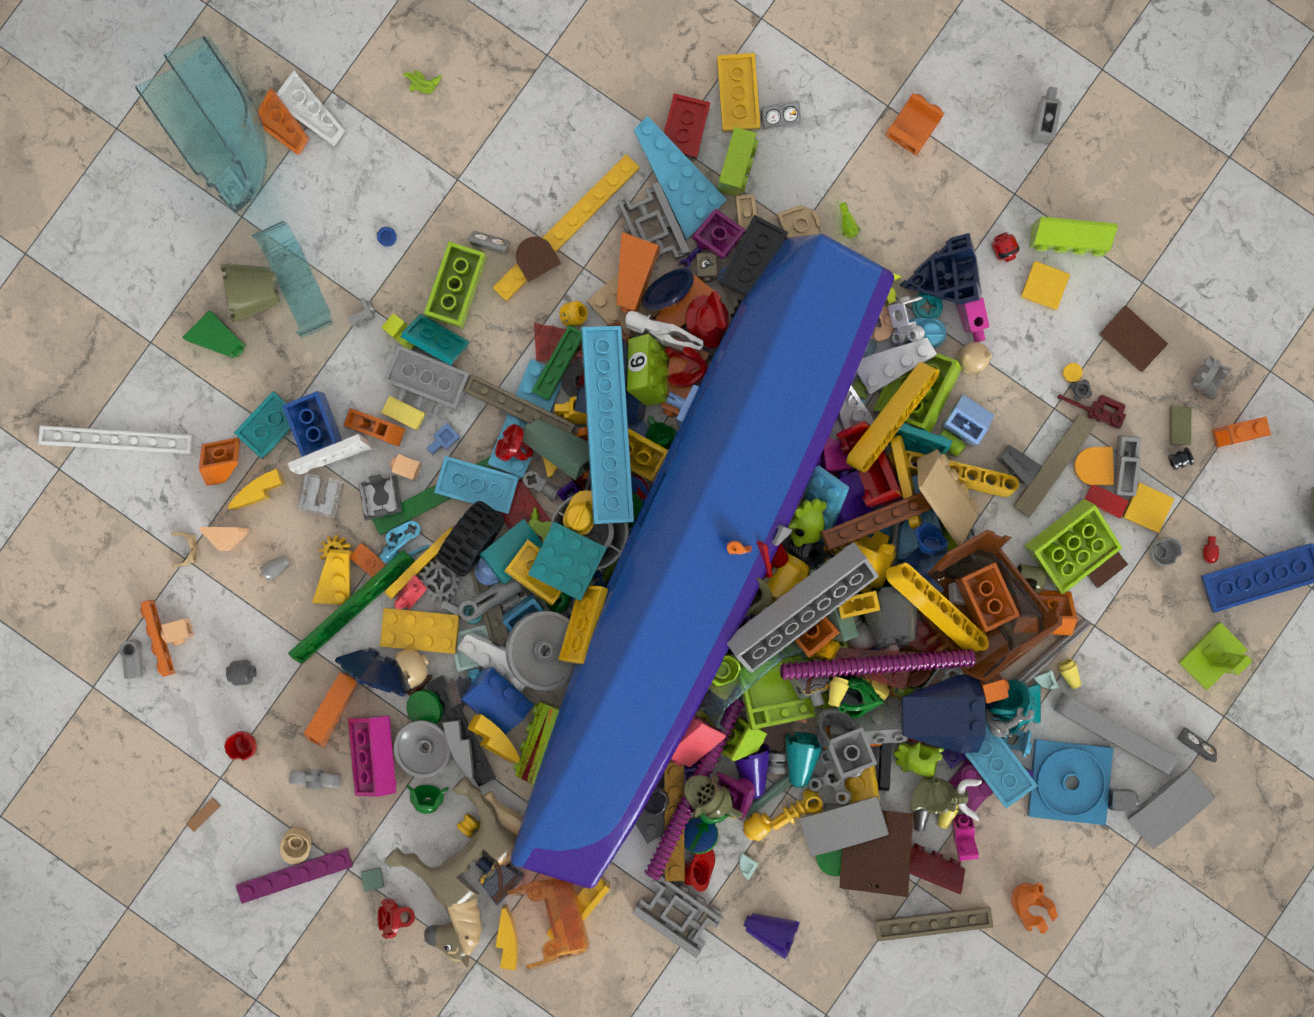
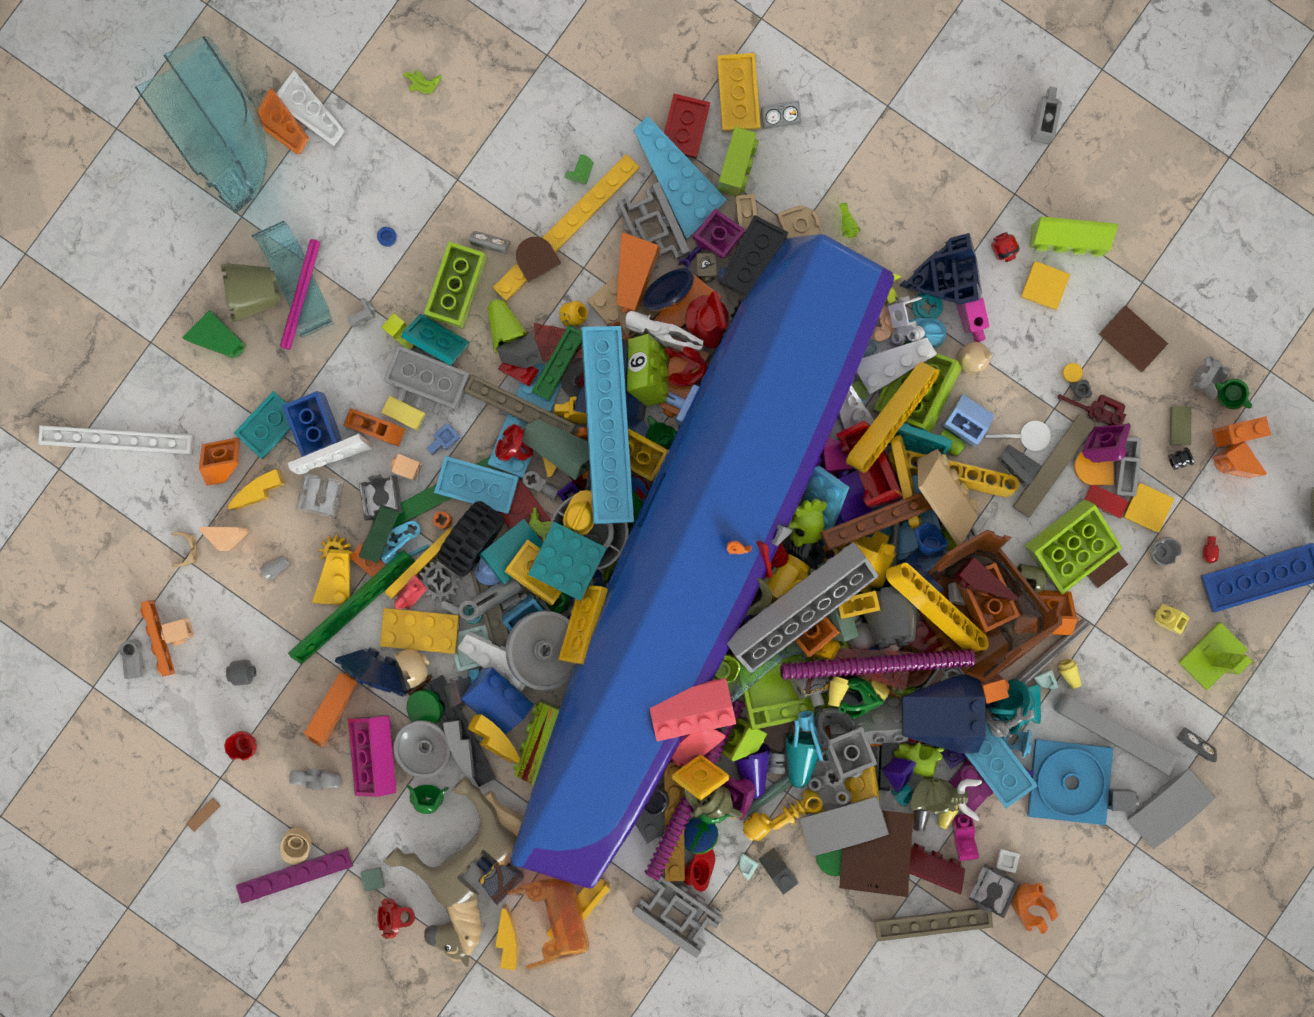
(300, 294): none -> dark pink axle
(379, 533): none -> dark green tile
(447, 523): none -> orange bush
(468, 825): yellow wheel -> none
(503, 324): none -> lime cone
(520, 352): none -> dark grey slope
(522, 375): none -> red plate
(581, 171): none -> bright green tile
(694, 711): none -> coral slope
(700, 777): none -> yellow tile
(772, 932): dark purple cone -> none
(778, 871): none -> dark grey slope
(807, 722): none -> medium azure plant
(899, 772): none -> dark purple slope
(904, 795): none -> teal tile
(915, 123): orange panel -> none
(979, 579): none -> dark red slope
(994, 891): none -> piece
(1007, 860): none -> white plate
(1033, 435): none -> white piece
(1107, 443): none -> magenta slope
(1171, 619): none -> light yellow brick
(1233, 394): none -> green hair
(1238, 461): none -> orange slope

